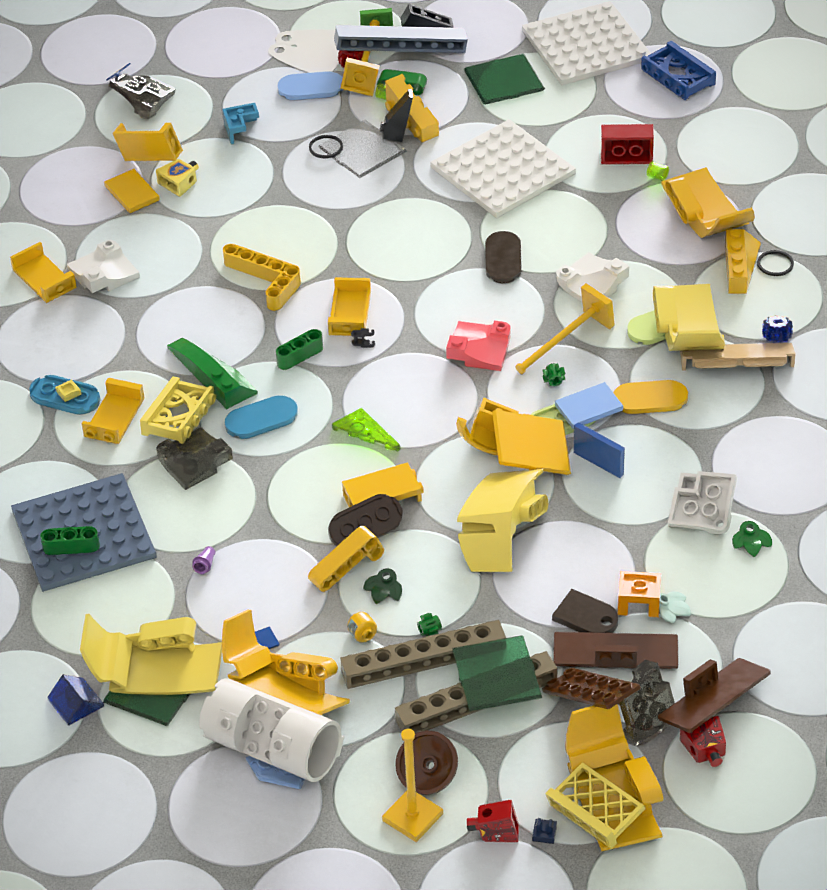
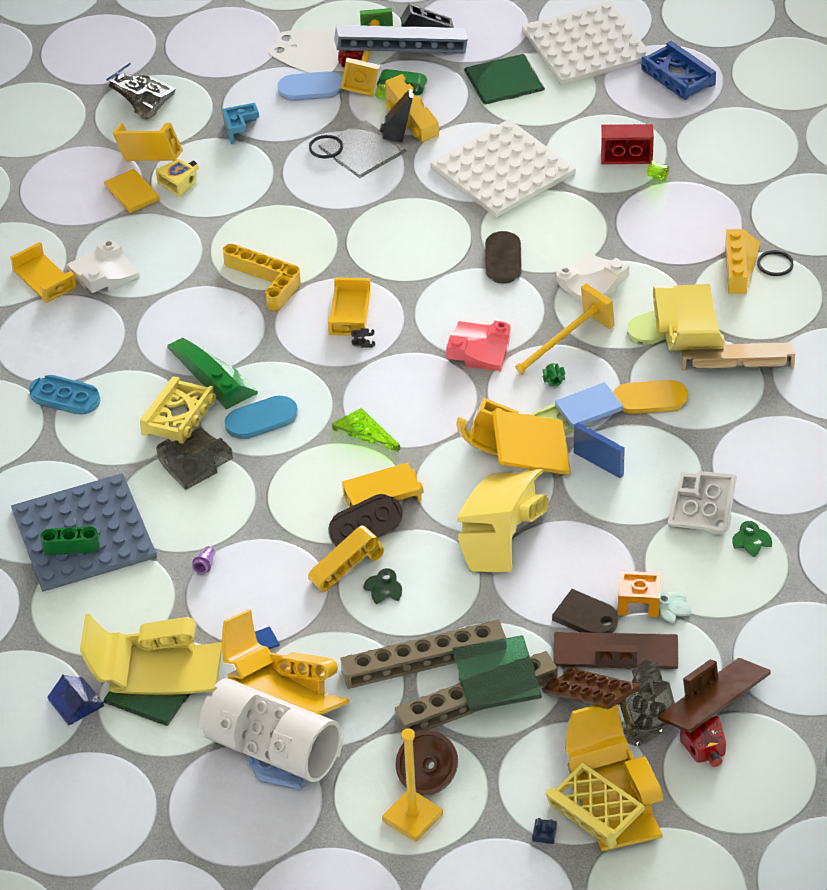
(68, 390): light yellow tile -> none
(115, 411): yellow panel -> none
(299, 349): green beam -> none
(362, 627): yellow head -> none
(429, 624): green gear -> none
(496, 822): red torso -> none
(704, 204): yellow beam -> none
(777, 329): clear blue gear -> none

